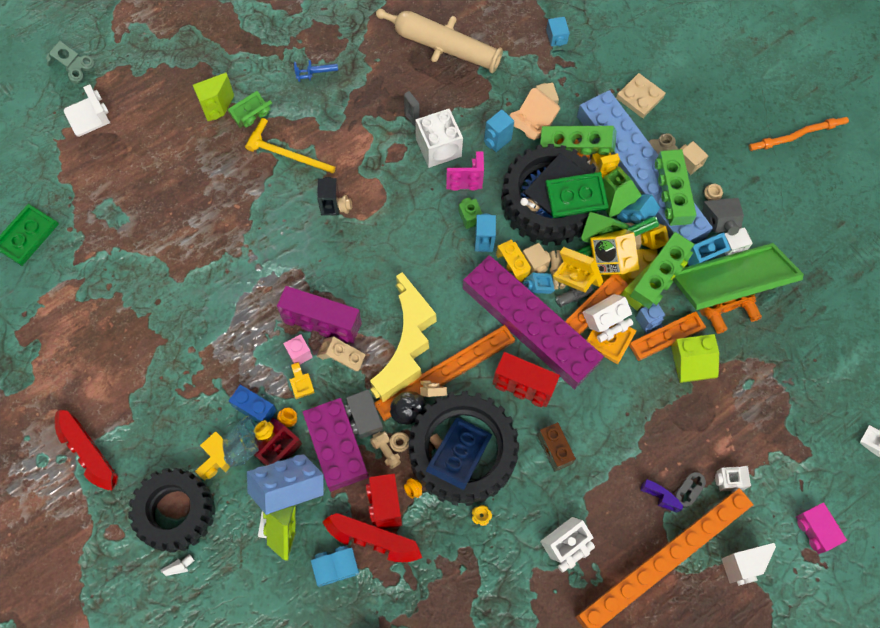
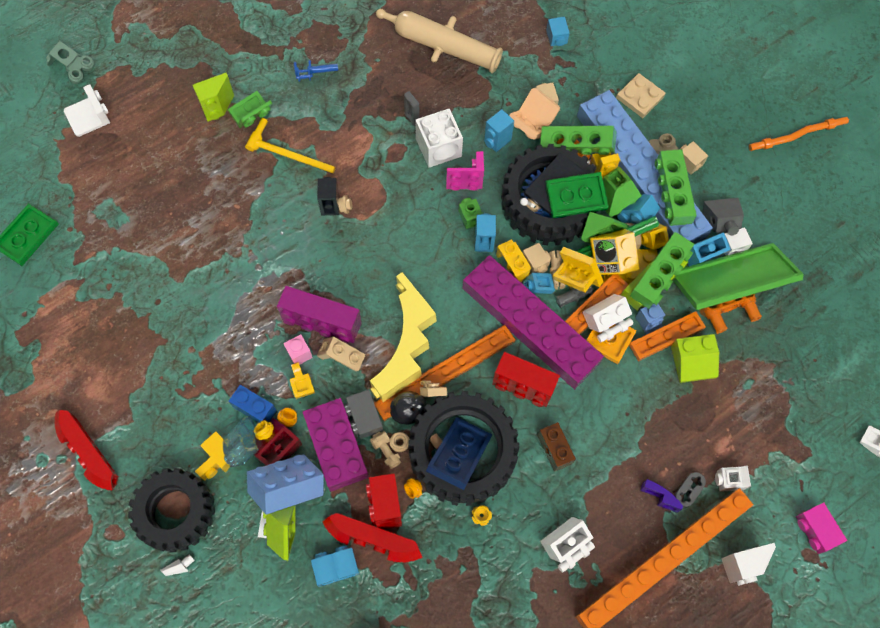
(713, 192): tan plate -> none

